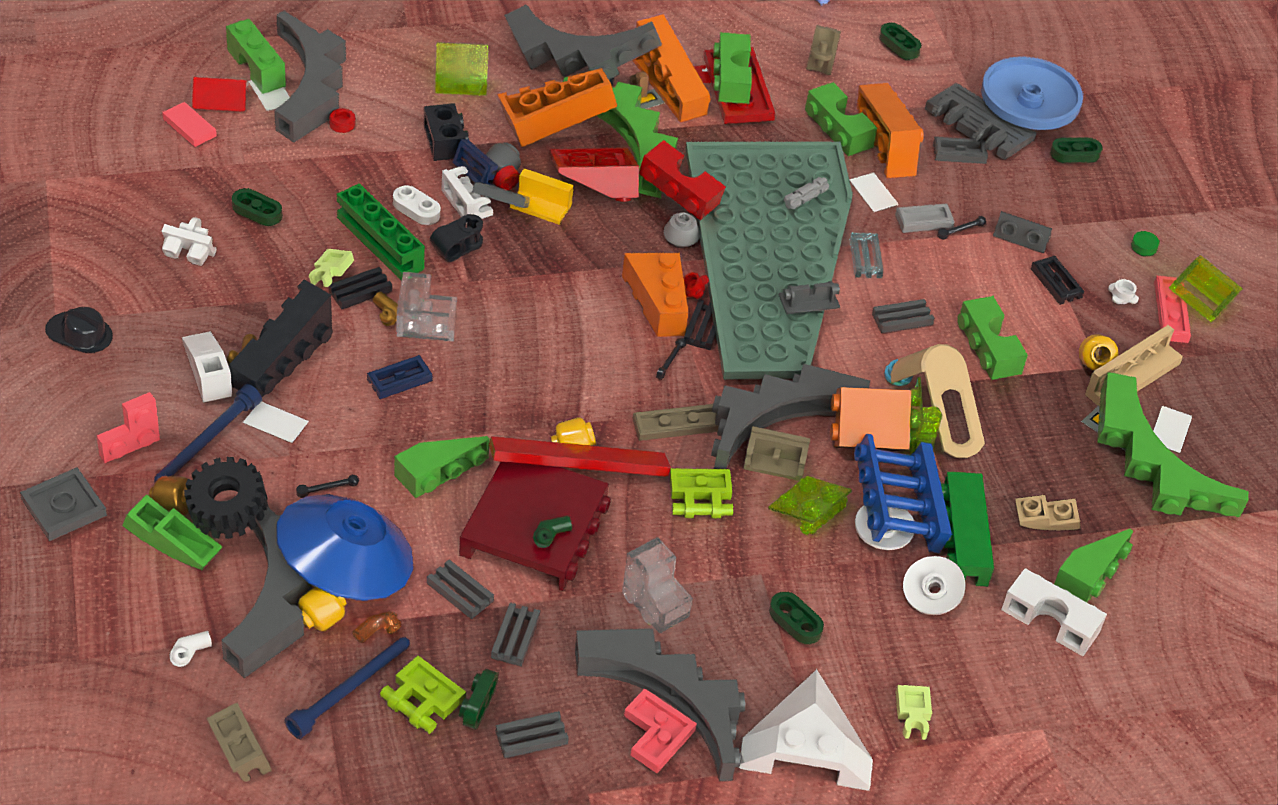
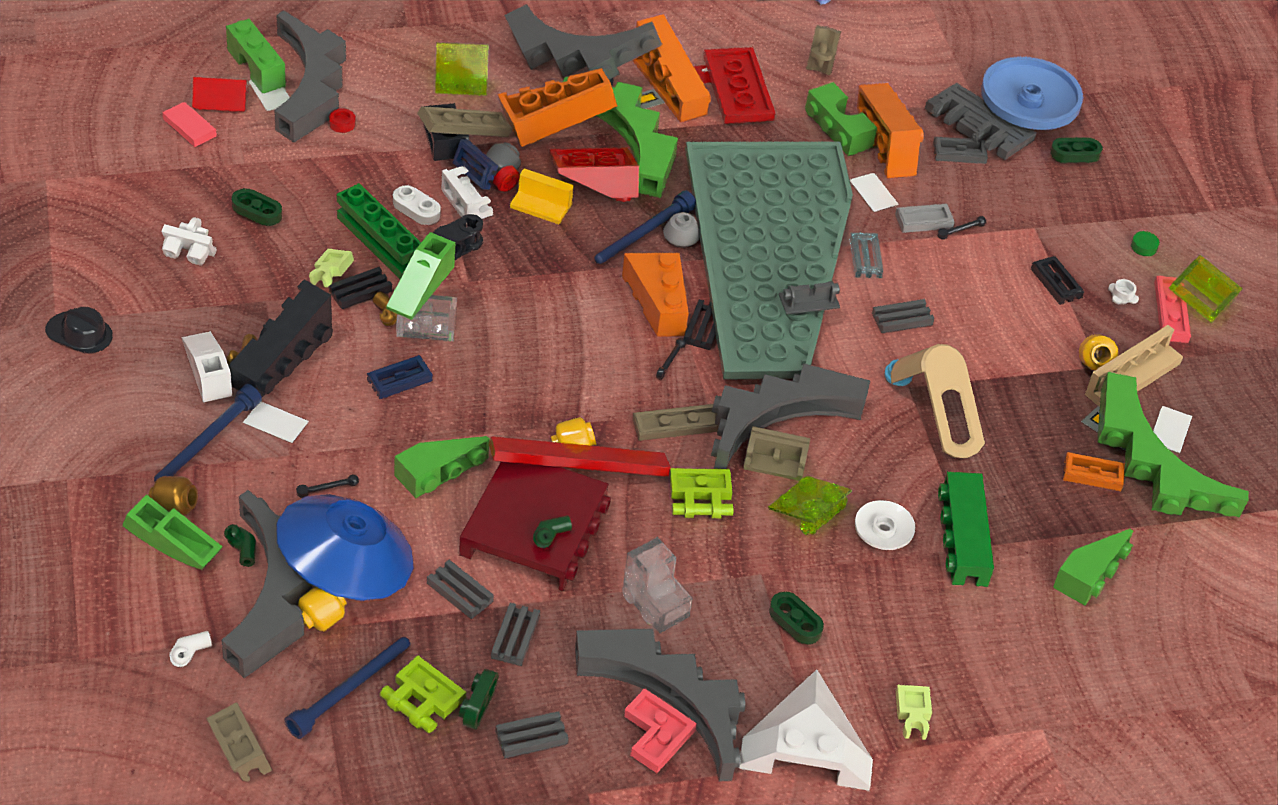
(63, 504): dark grey plate -> none
(138, 431): coral plate -> none
(229, 515): black tyre -> none
(242, 541): none -> dark green arm
(375, 622): clear orange arm -> none
(423, 275): none -> slope
(464, 121): none -> dark tan tile
(501, 194): dark grey tile -> none
(640, 79): medium nougat tile -> none
(682, 202): none -> dark blue piece
(695, 194): red arch -> none
(695, 284): red plate -> none
(731, 65): bright green arch -> none
(806, 193): light grey axle -> none
(874, 412): orange brick -> none
(900, 41): dark green plate -> none
(923, 420): clear neon green hinge -> none
(924, 482): blue fence -> none
(929, 573): white dish -> none
(982, 324): bright green arch -> none
(1022, 232): dark grey hinge -> none
(1035, 596): white arch -> none
(1043, 515): tan slope -> none
(1093, 474): none -> orange tile

